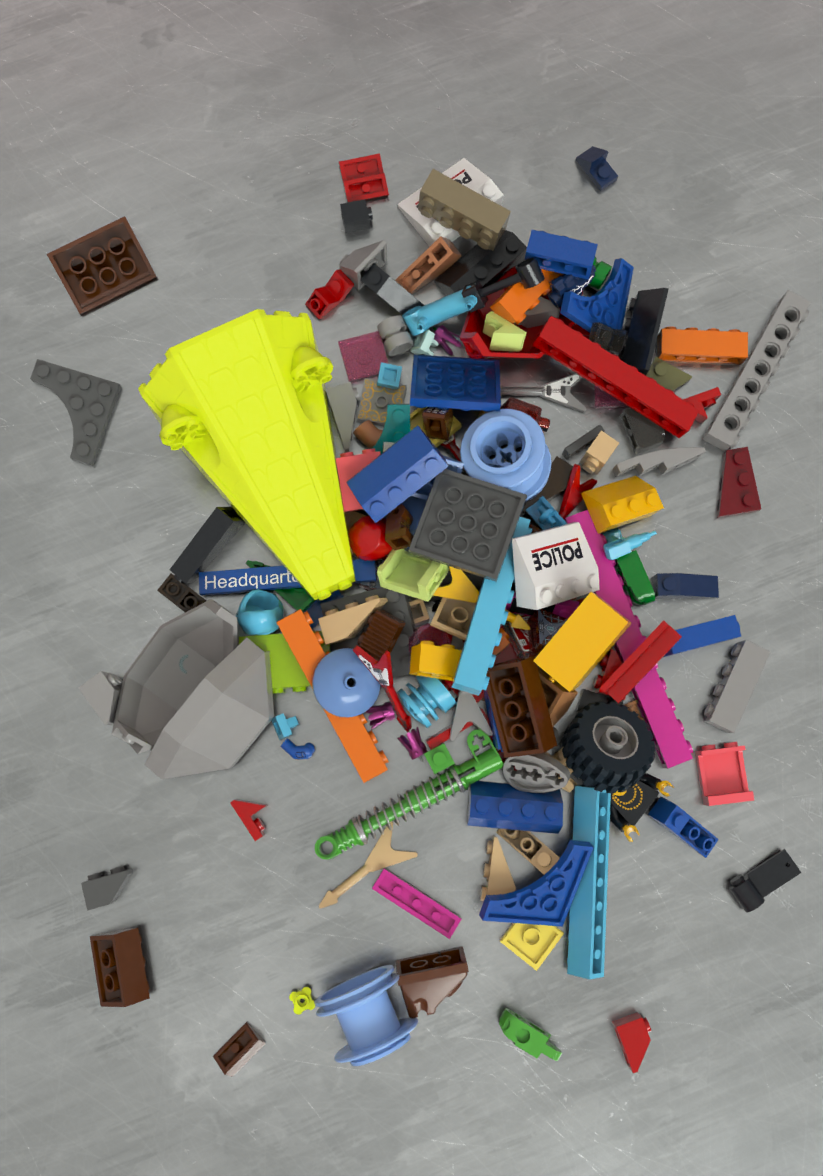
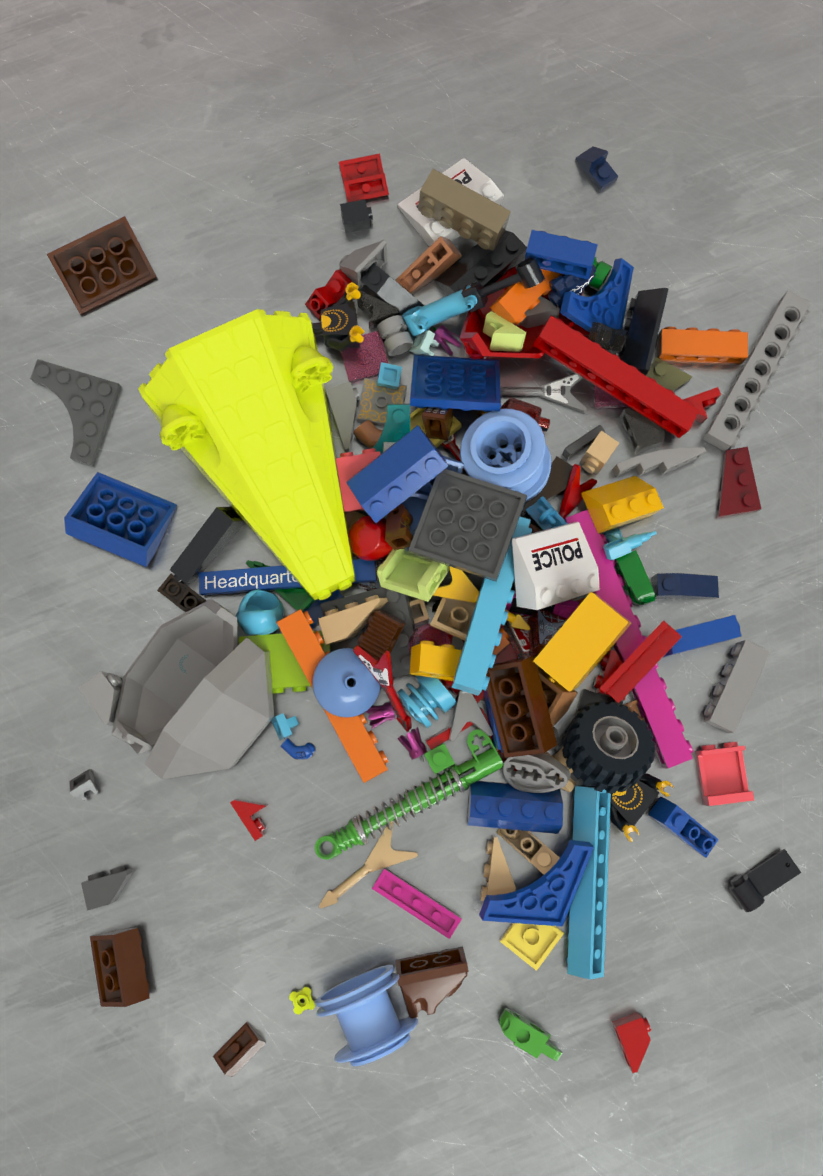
(83, 783): none -> dark grey tile
(120, 519): none -> blue slope
(340, 322): none -> black torso
(380, 309): none -> clear smoke slope

